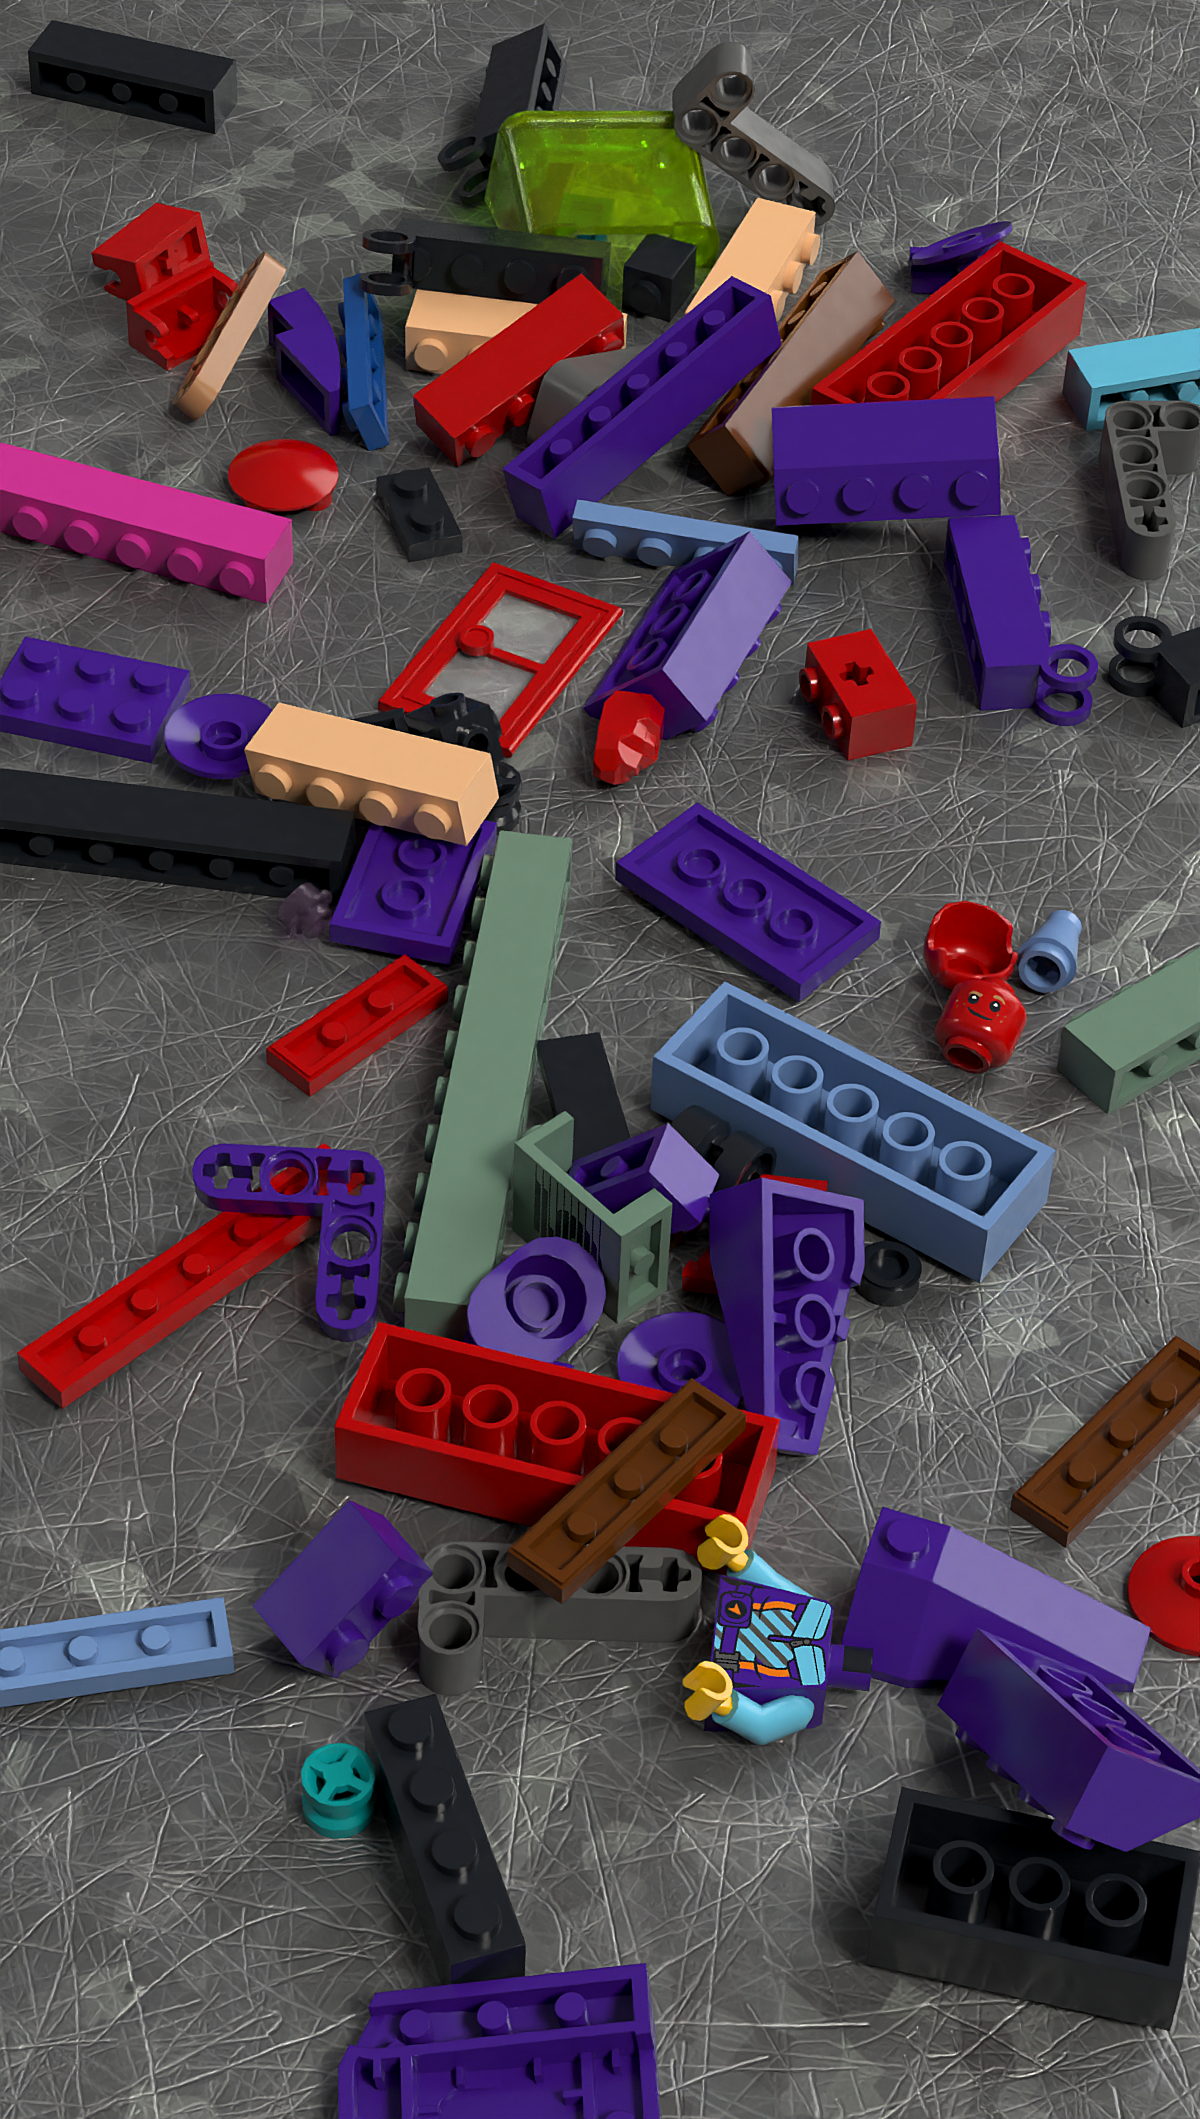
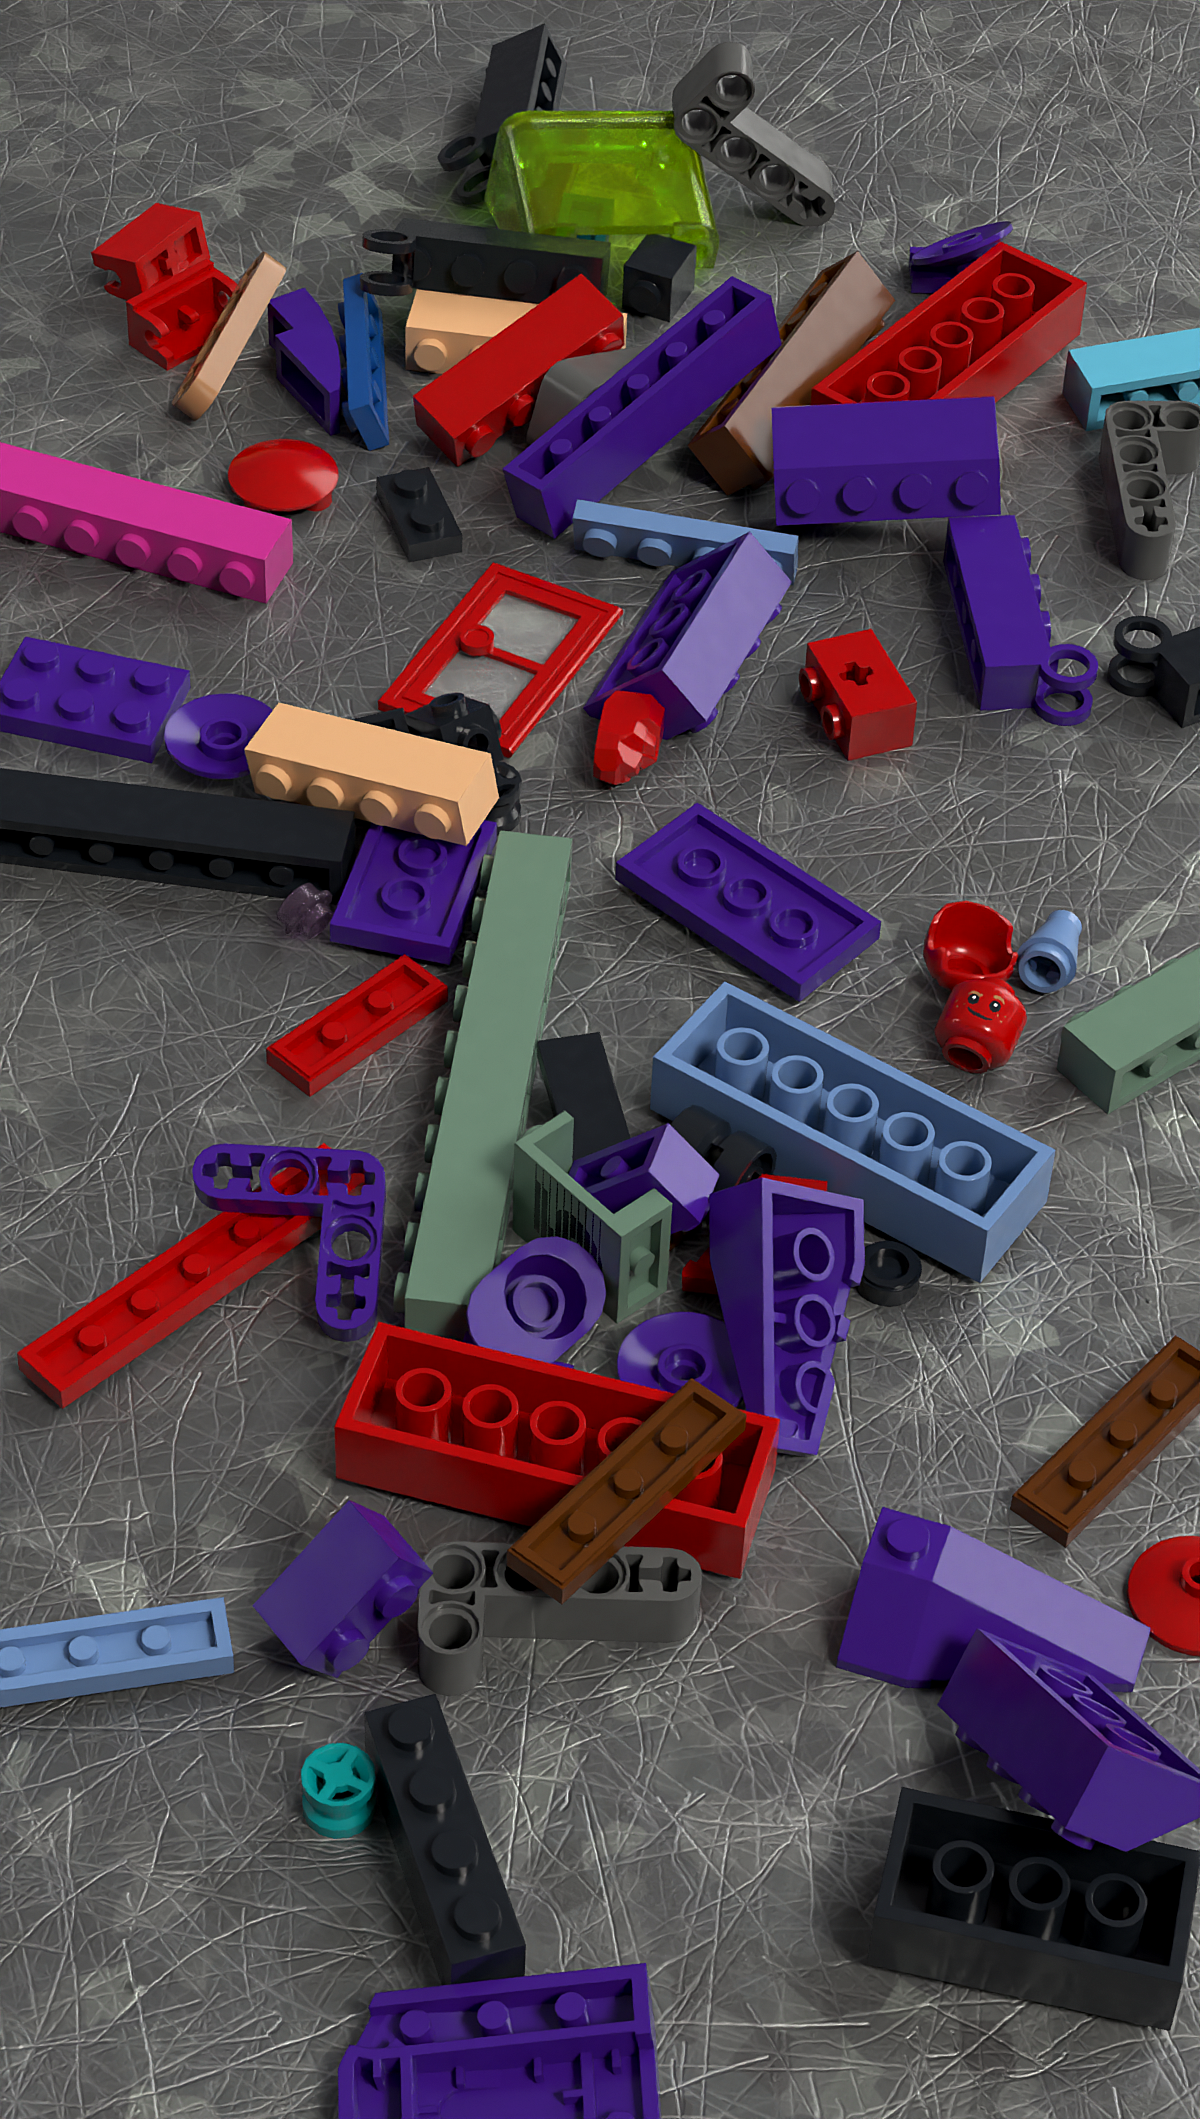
(133, 76): black brick -> none
(766, 1648): torso -> none
(767, 252): light nougat brick -> none

